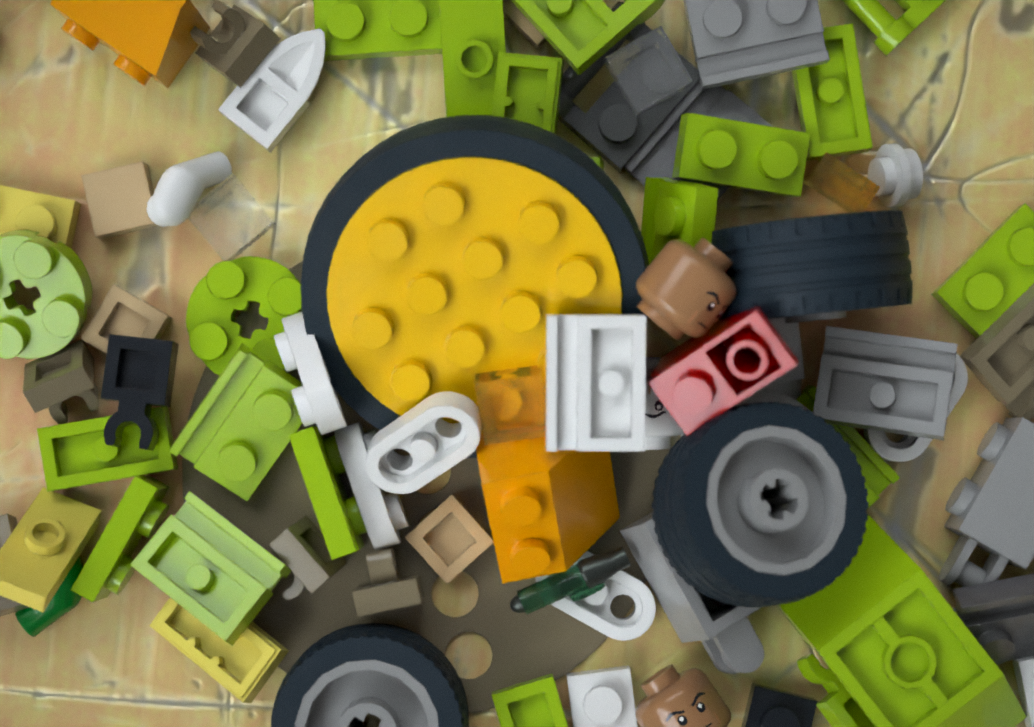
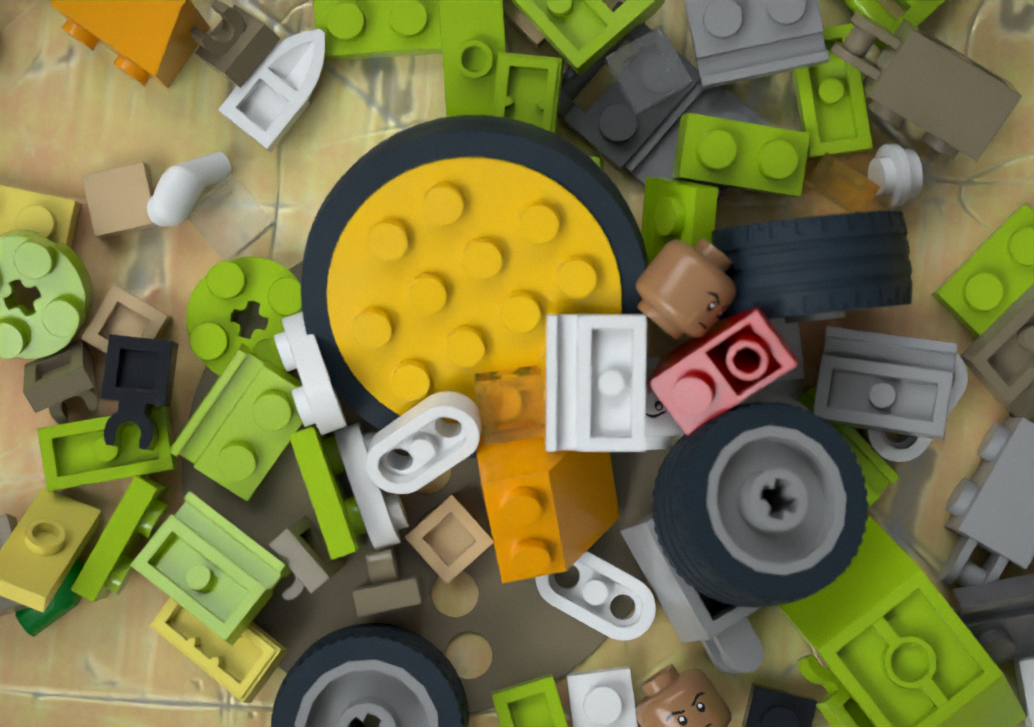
(577, 582): piece -> none
(930, 86): none -> dark tan brick

